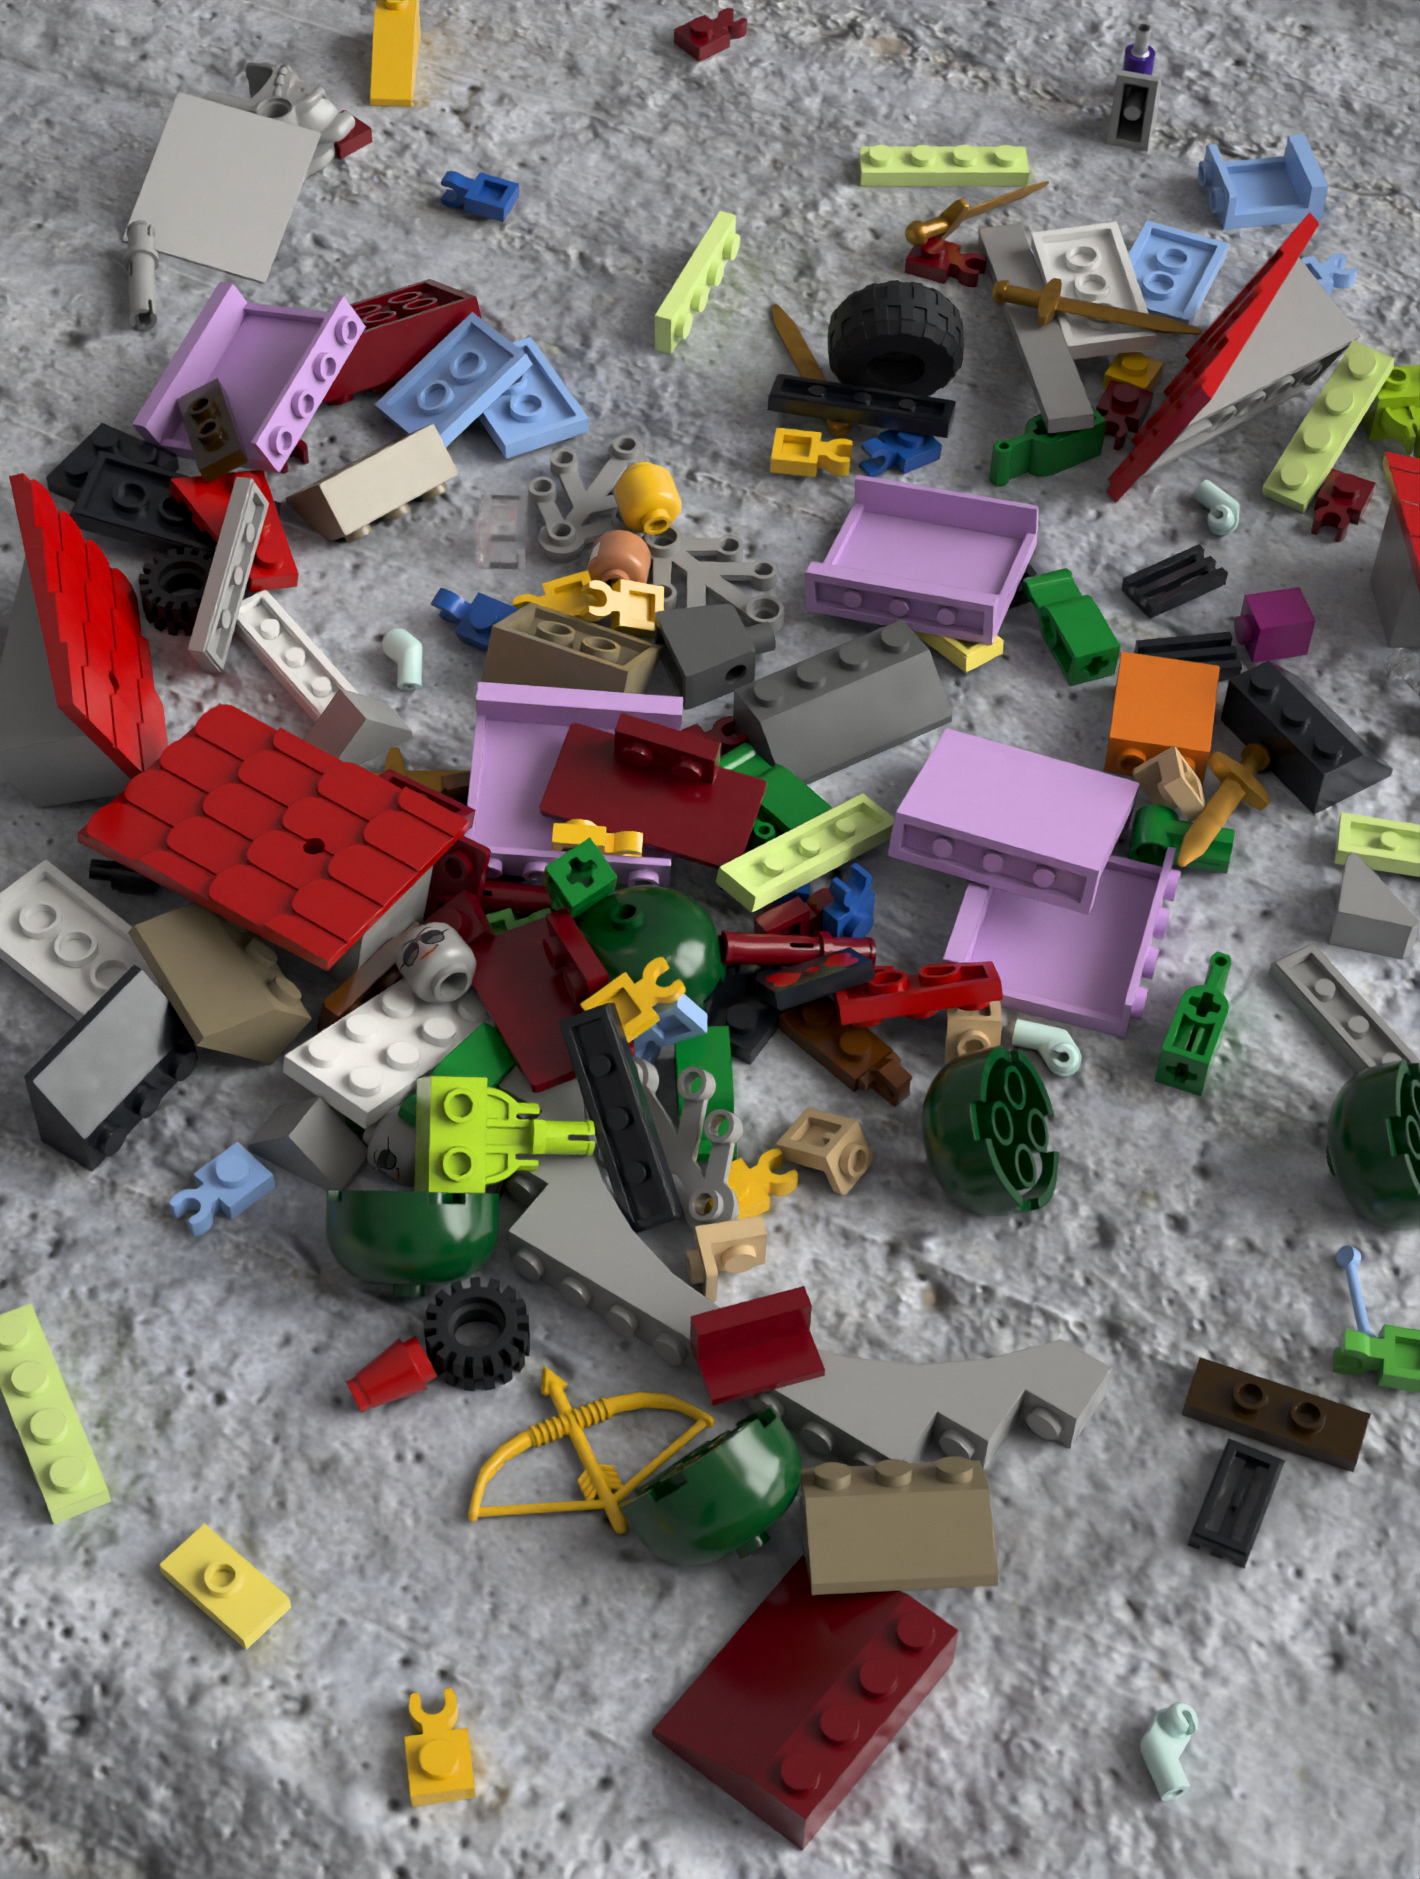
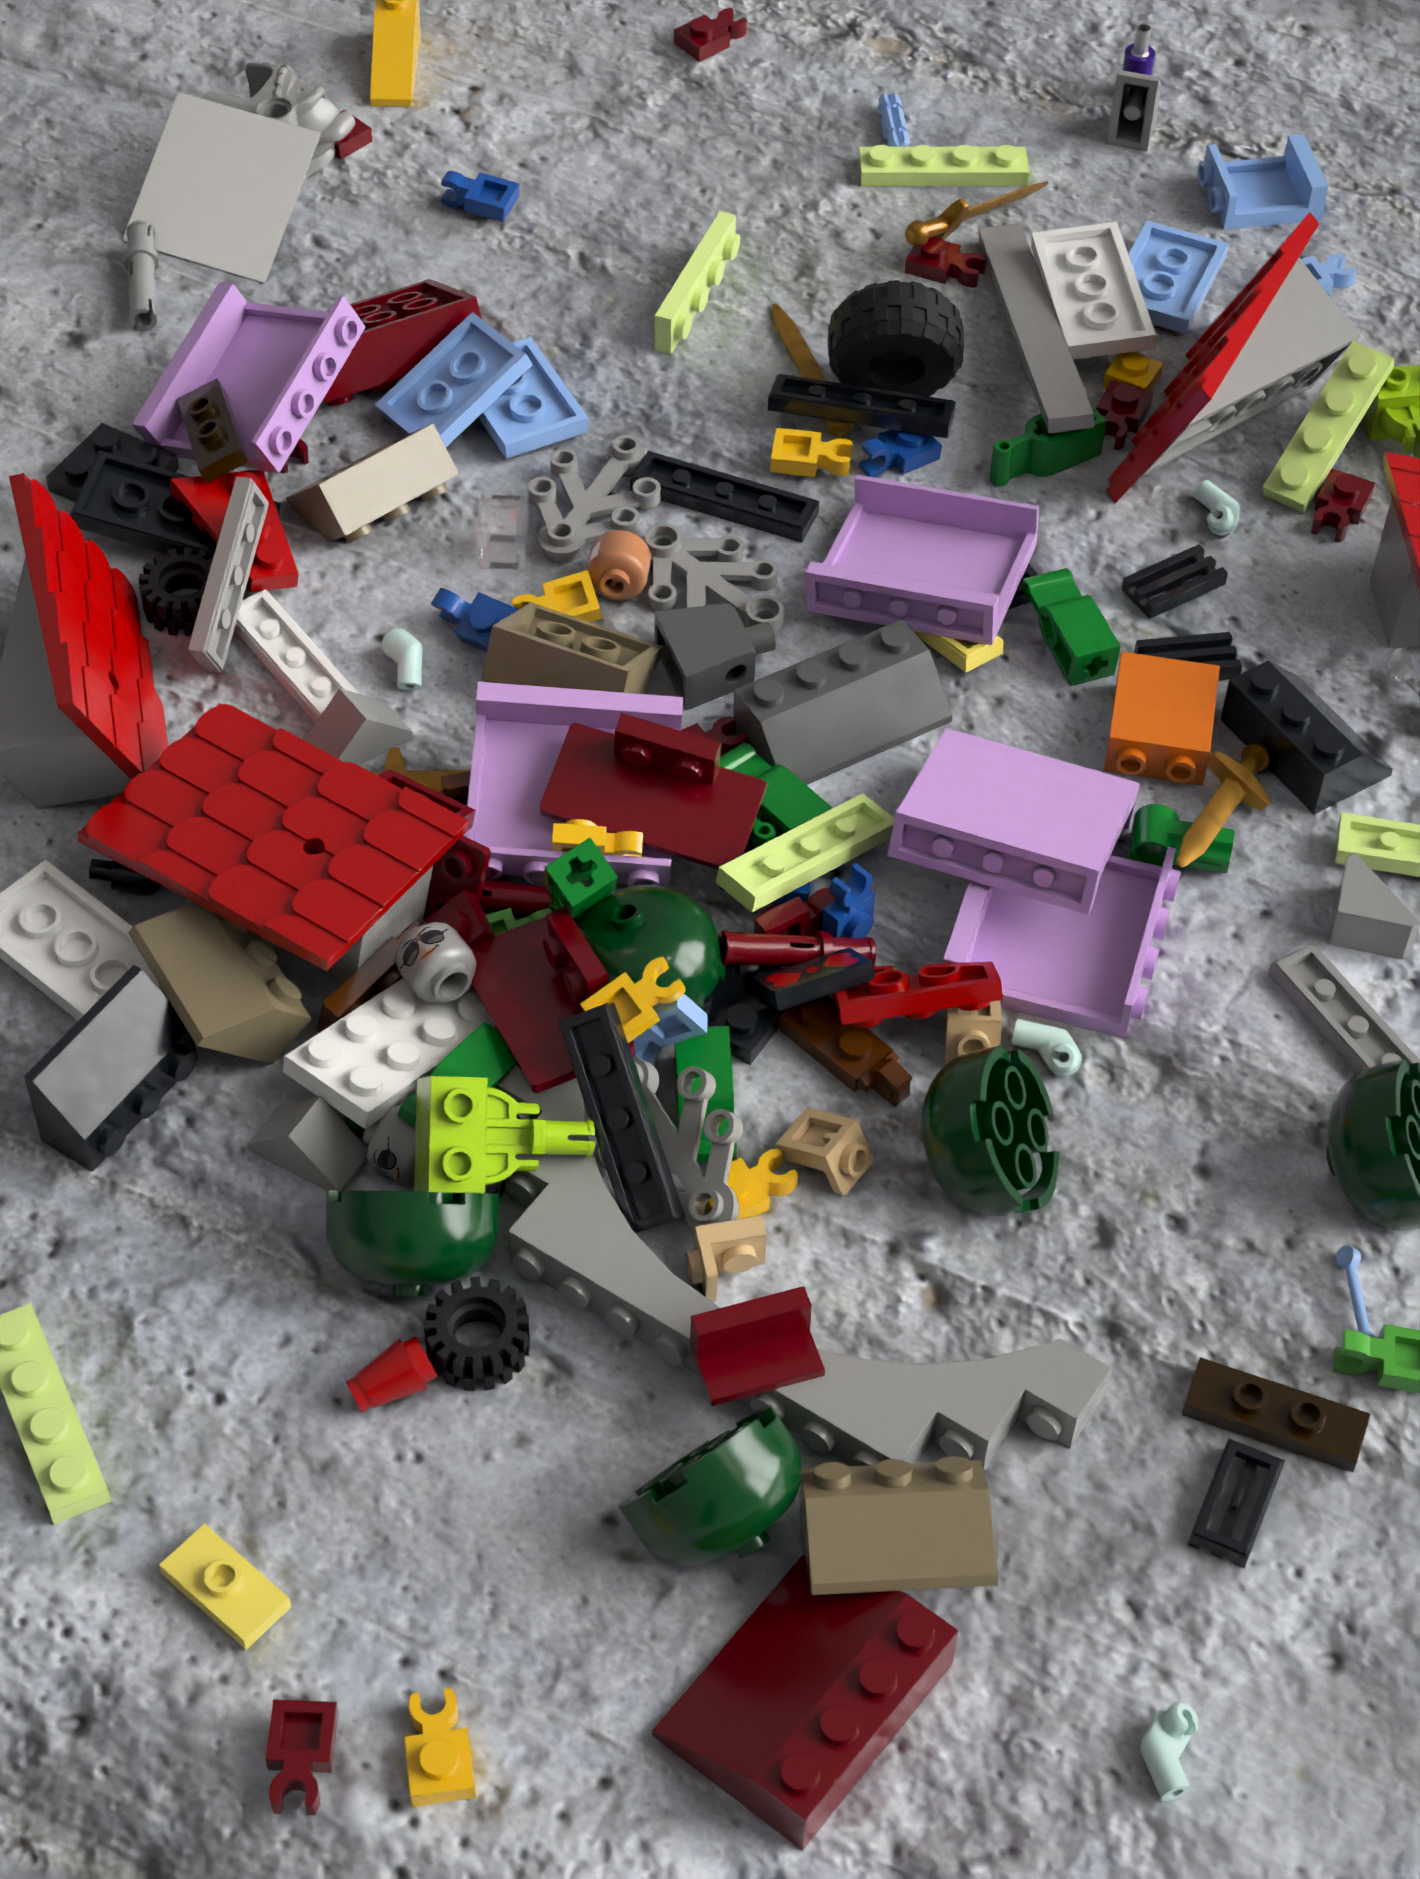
(226, 1184): light blue plate -> none
(299, 1744): none -> dark red plate
(596, 1478): yellow piece -> none
(628, 603): yellow plate -> none
(647, 498): yellow head -> none
(729, 496): none -> black tile
(893, 121): none -> light blue axle
(1050, 301): pearl gold sword -> none
(1172, 783): tan bracket -> none
(1196, 1030): green piece -> none
(1275, 625): magenta brick -> none

